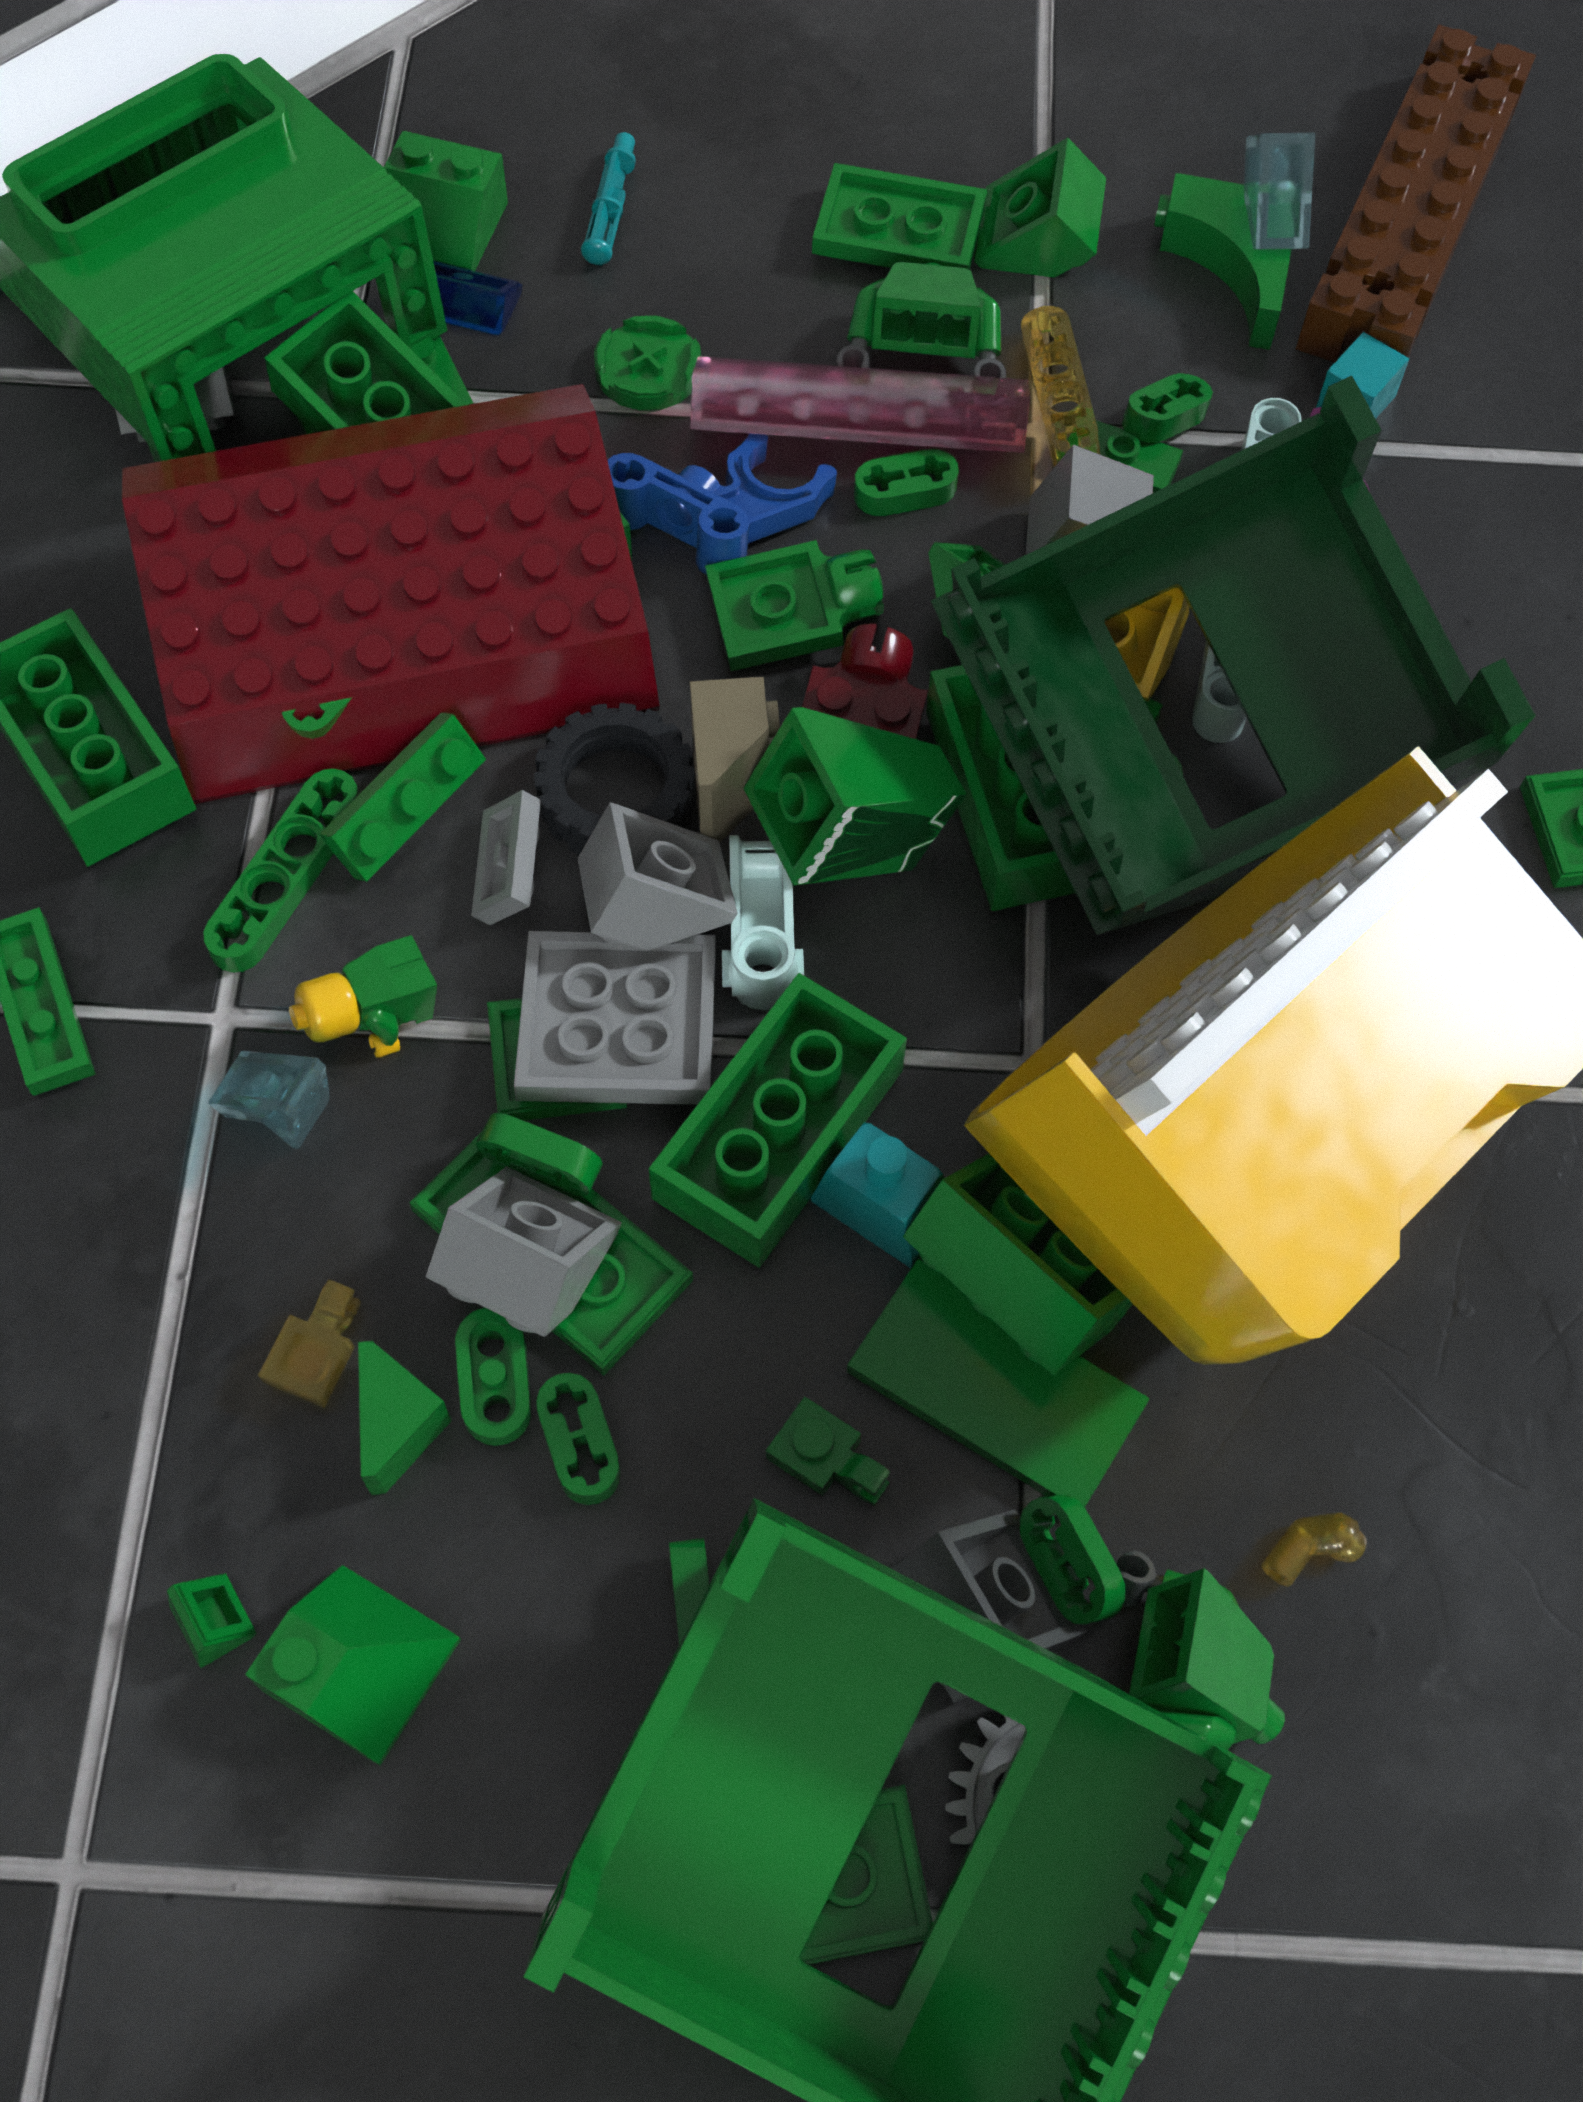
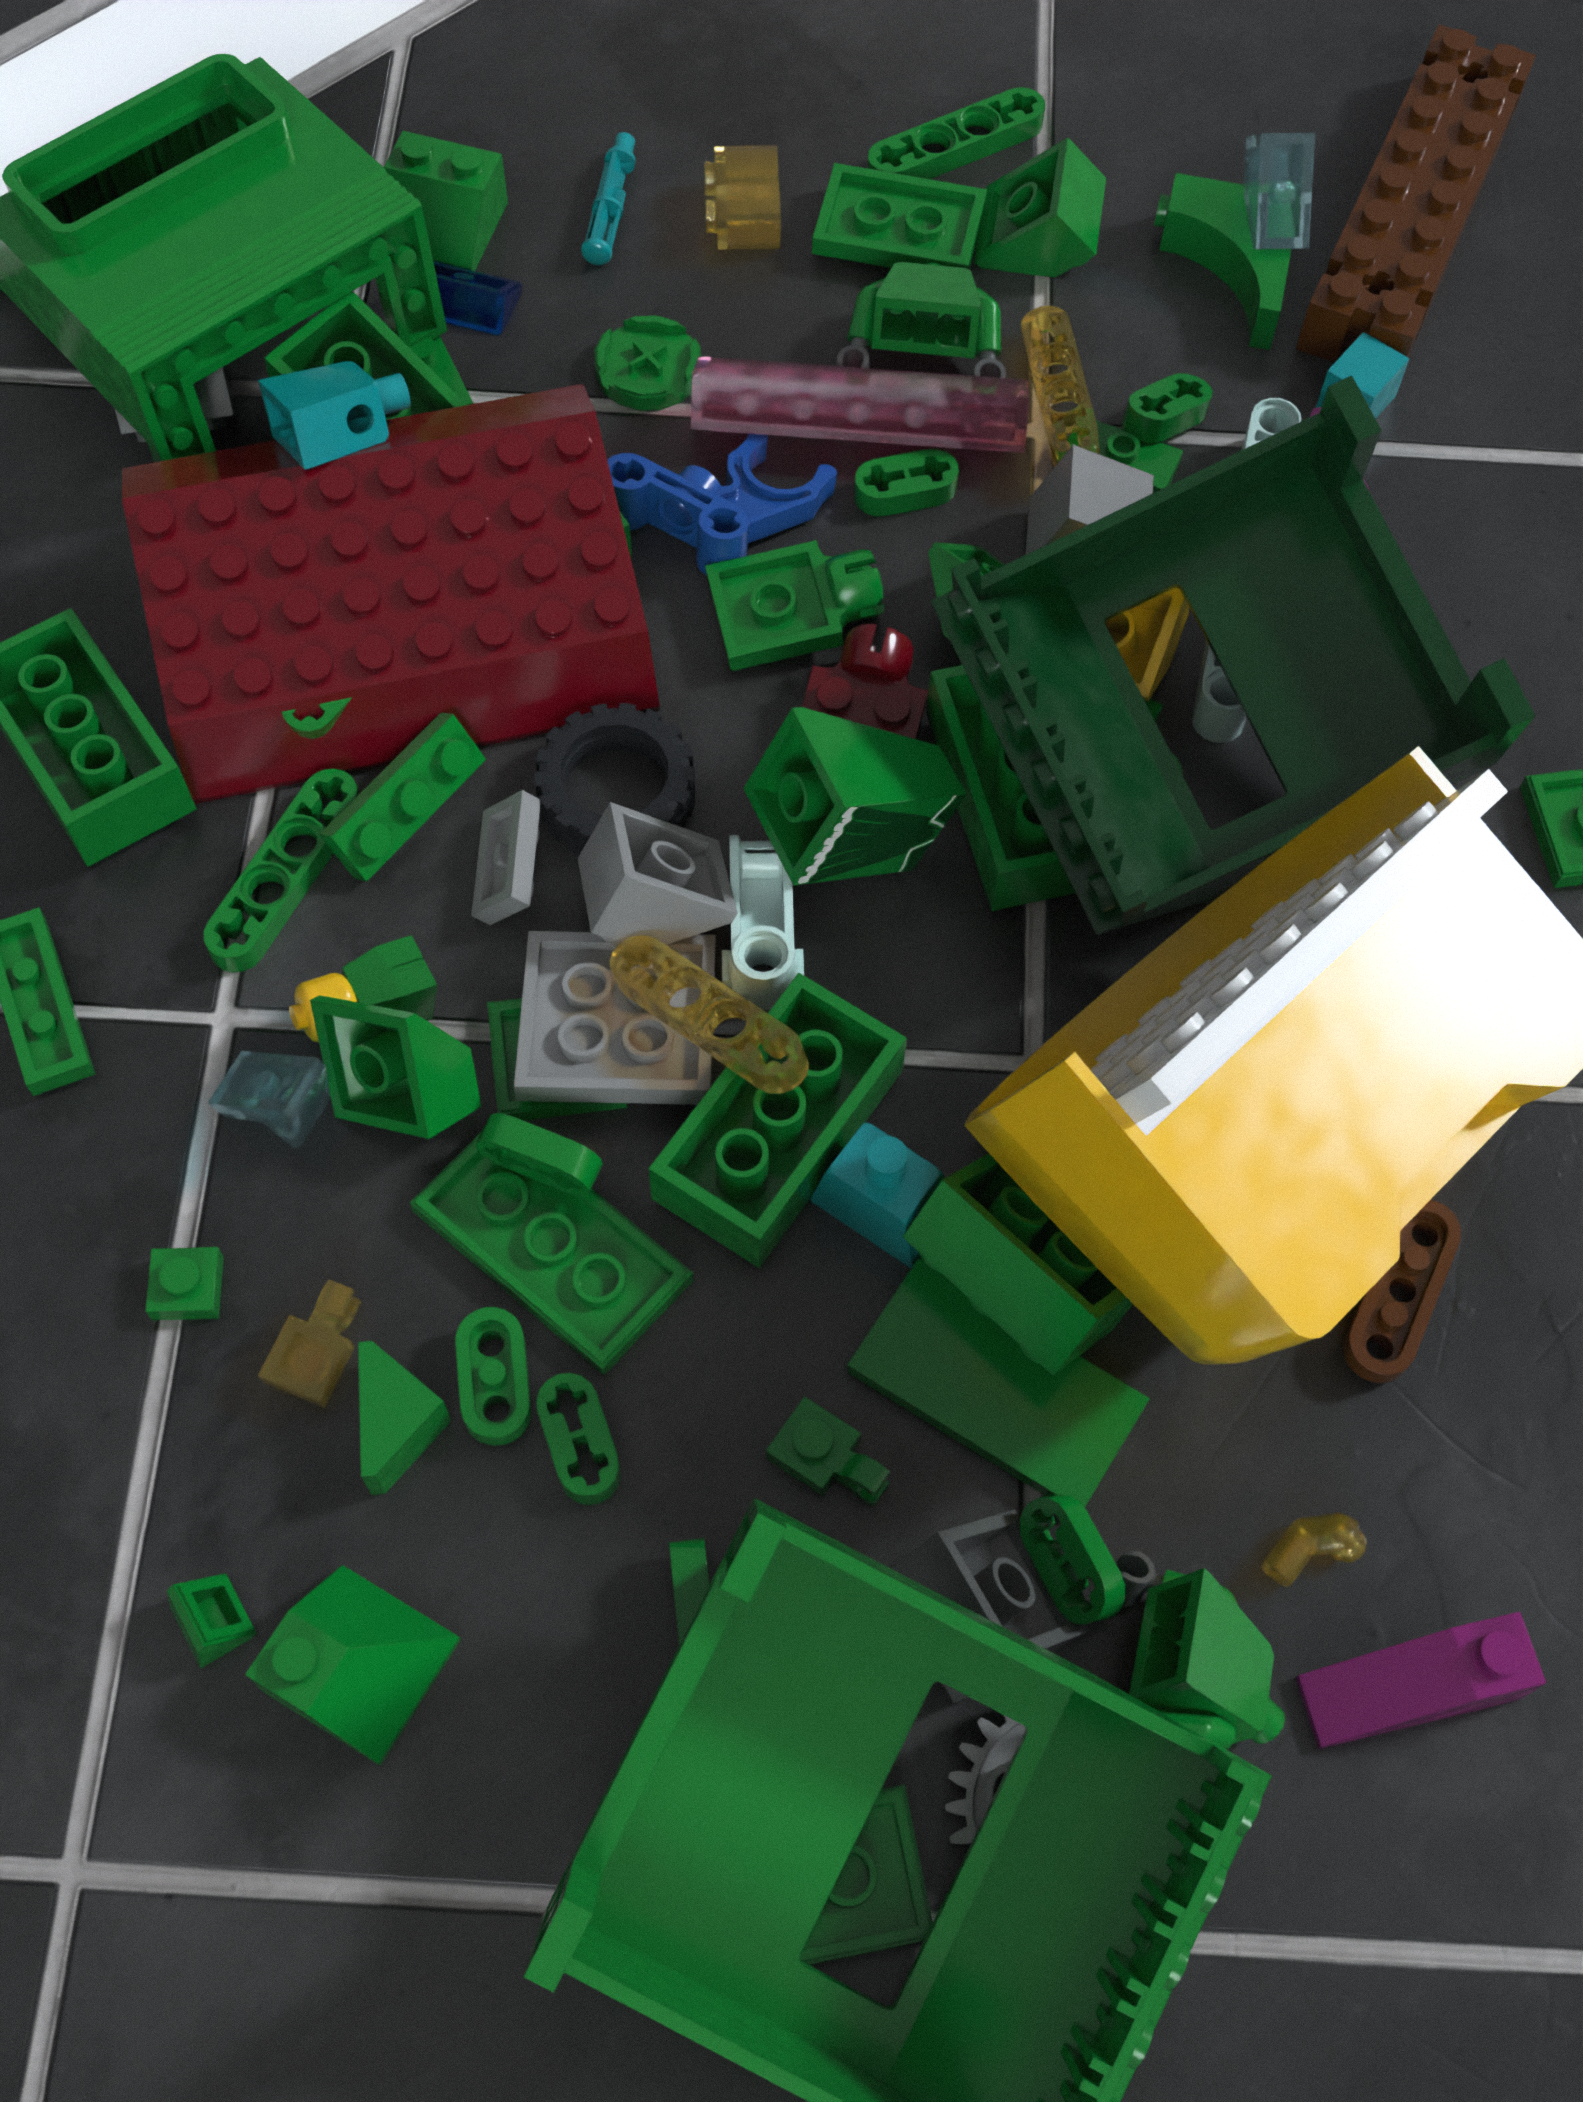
(184, 1283): none -> green plate
(331, 410): none -> teal torso
(393, 1068): none -> green slope
(521, 1250): light grey slope -> none
(711, 1008): none -> clear yellow beam
(729, 738): dark tan slope -> none
(745, 197): none -> clear yellow brick
(1009, 117): none -> green beam
(1402, 1324): none -> reddish brown plate
(1422, 1680): none -> magenta slope

